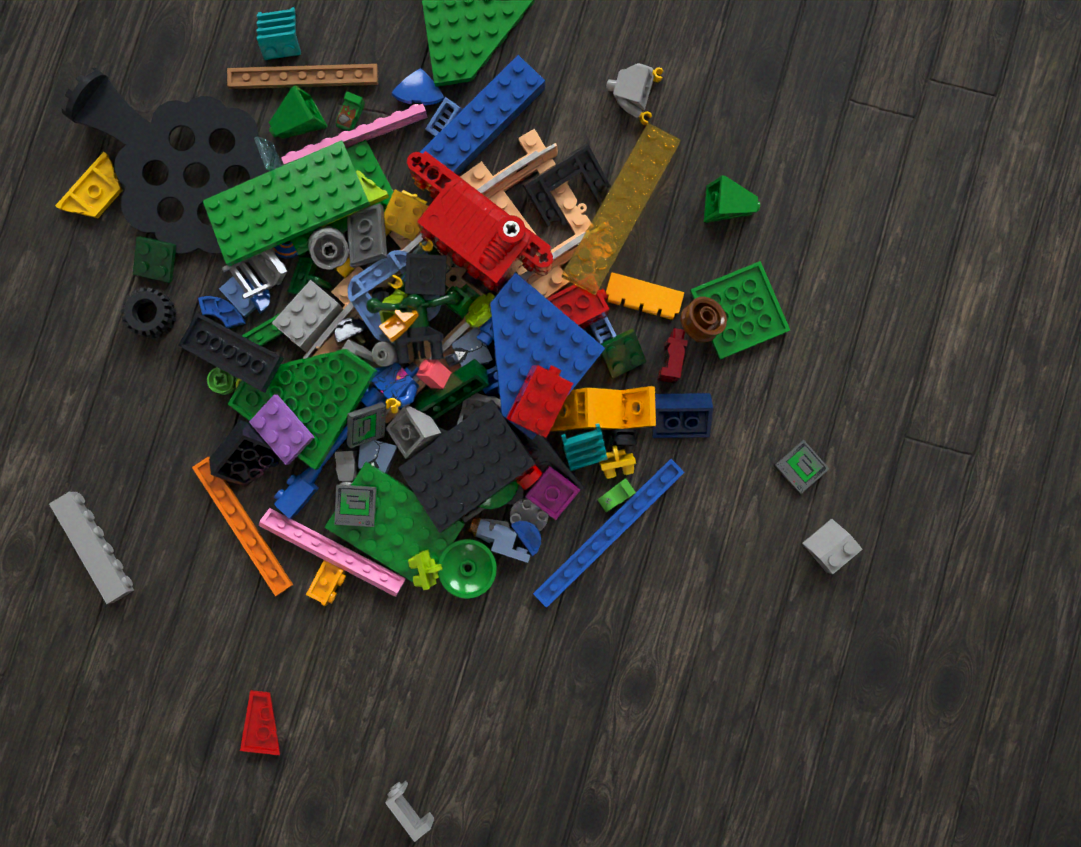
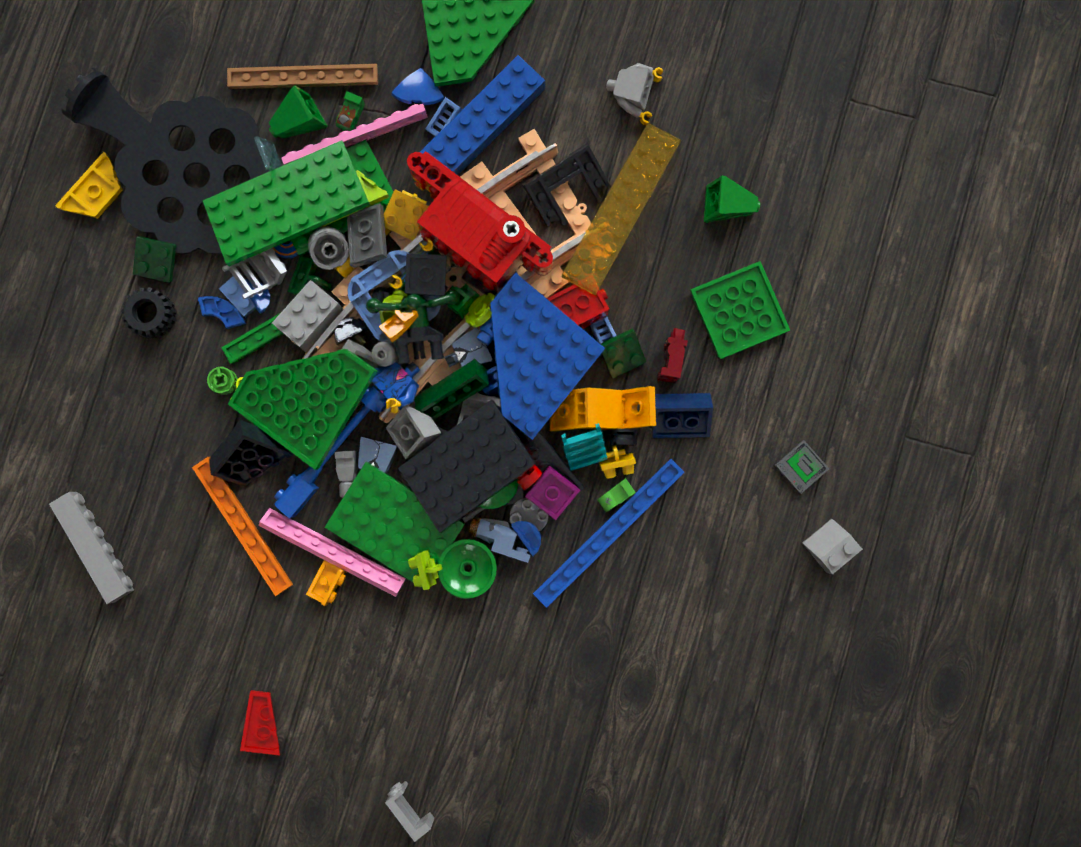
(231, 352): black plate -> none
(277, 34): teal plate -> none
(281, 429): medium lavender plate -> none
(355, 505): dark grey tile -> none
(366, 425): dark grey tile -> none
(433, 373): coral brick -> none
(539, 400): red torso -> none
(645, 293): light orange windscreen -> none
(703, 319): reddish brown wheel -> none

